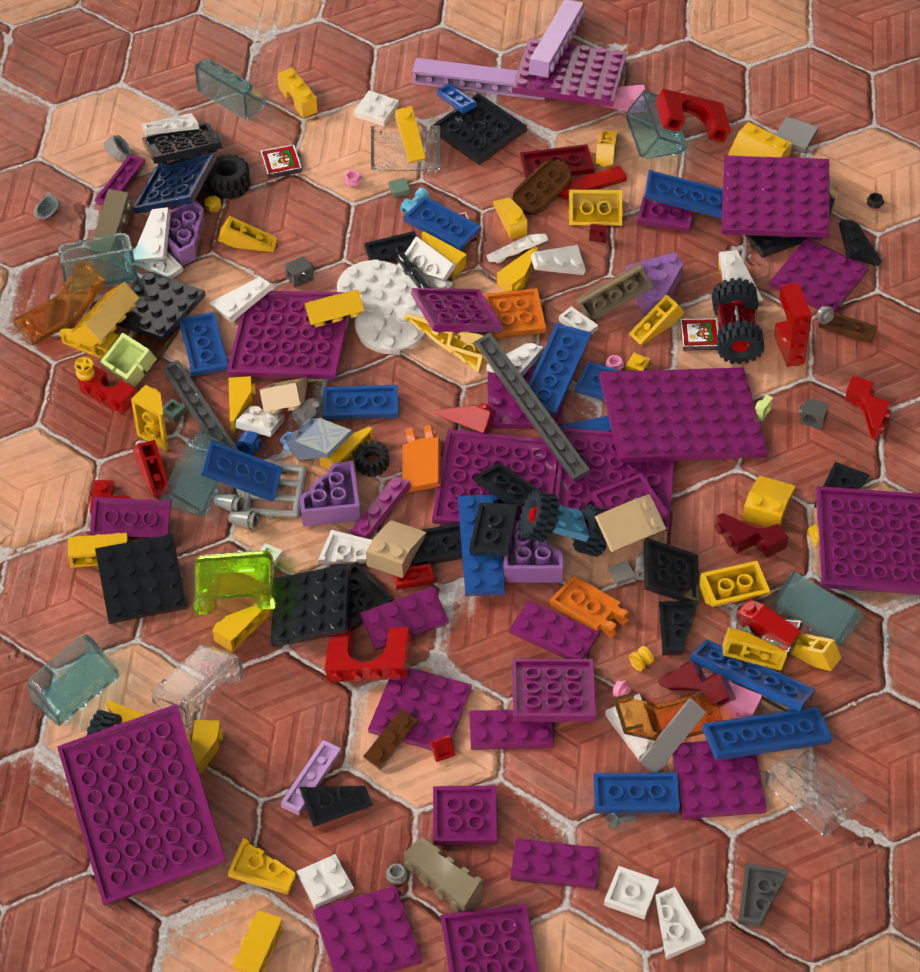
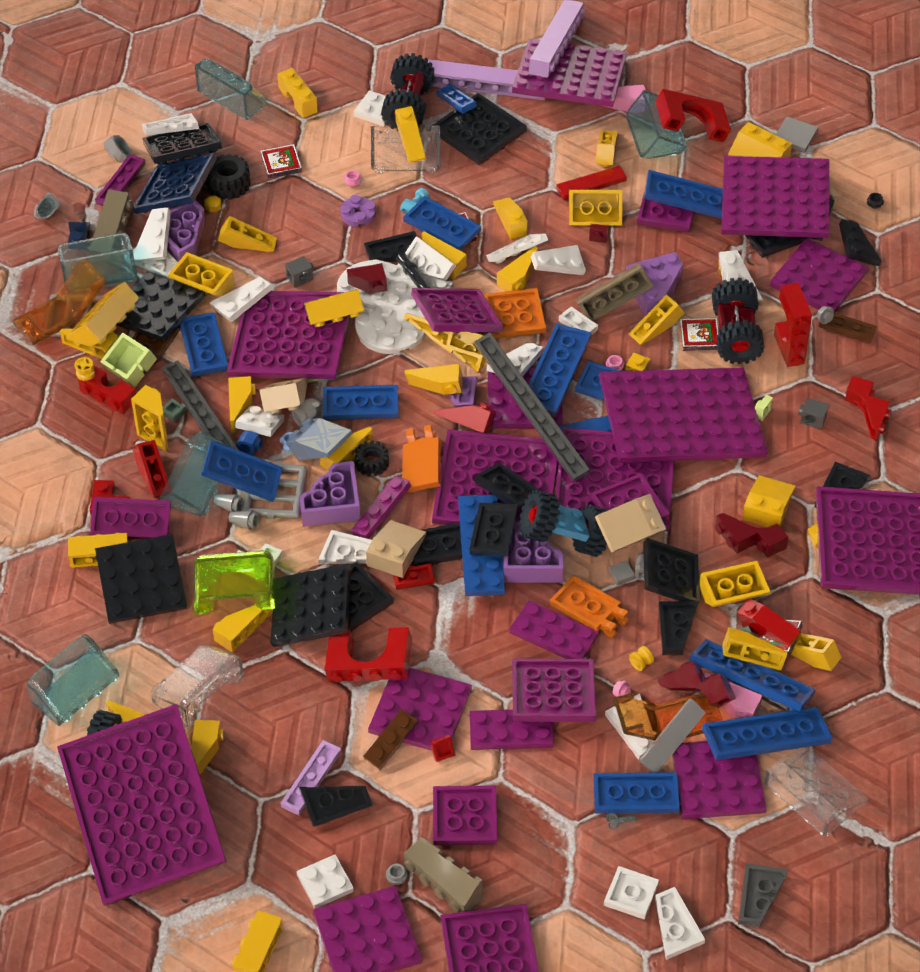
(78, 231): none -> dark blue slope
(203, 275): none -> yellow slope
(257, 868): yellow wing -> none
(354, 204): none -> medium lavender plate
(368, 278): none -> dark red slope
(399, 187): sand green tile -> none
(413, 78): none -> black plate
(417, 611): magenta plate -> none
(438, 379): none -> yellow slope
(468, 393): none -> medium lavender wing
(542, 186): reddish brown tile -> none
(555, 863): magenta plate -> none
(576, 157): dark red plate -> none
(817, 609): clear light blue windscreen -> none

